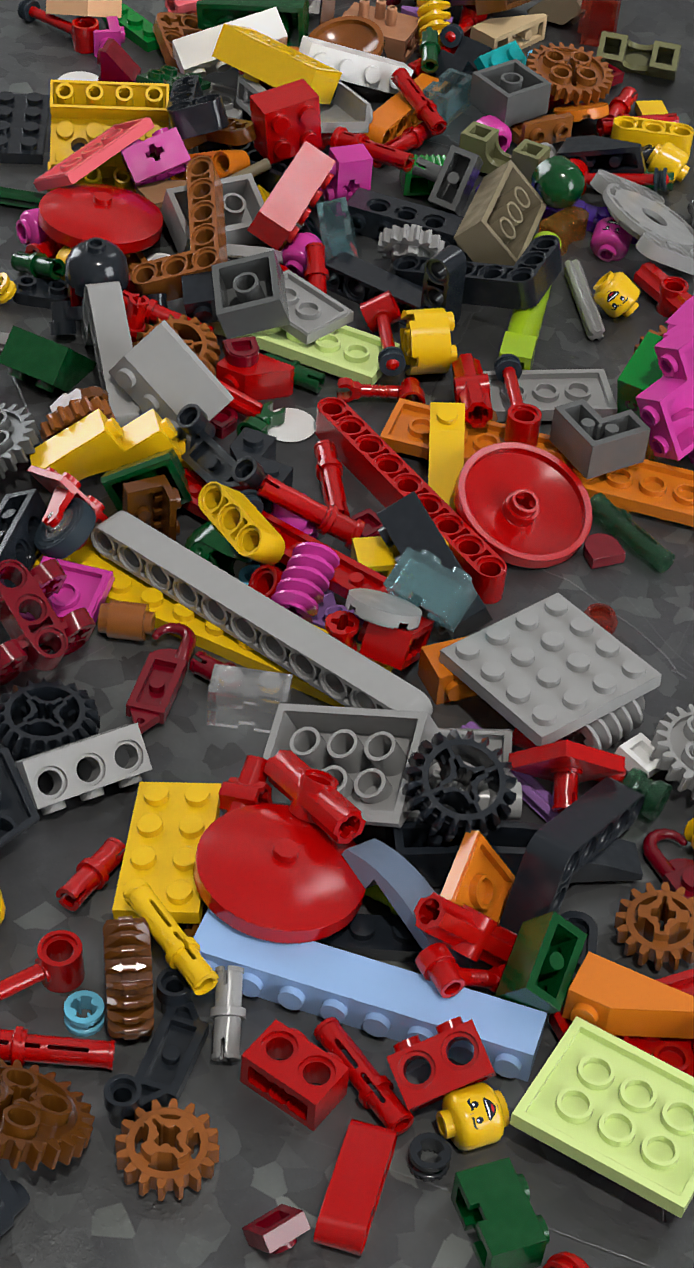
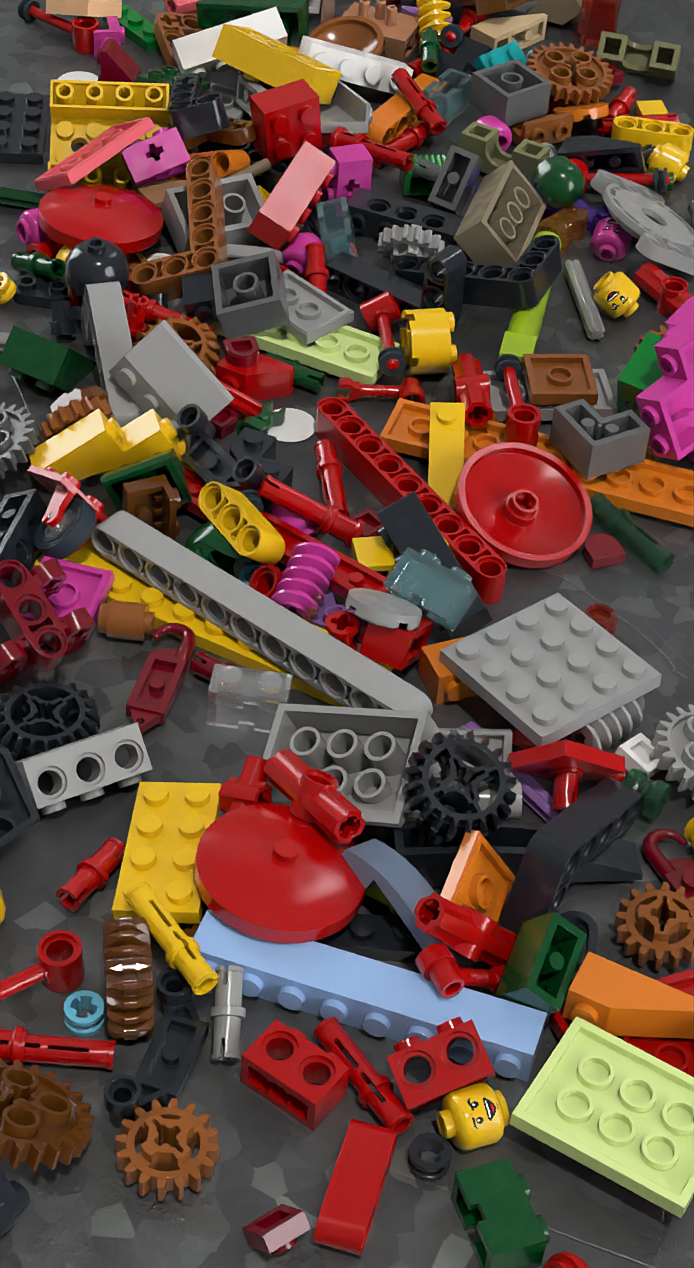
(559, 379): none -> dark orange plate

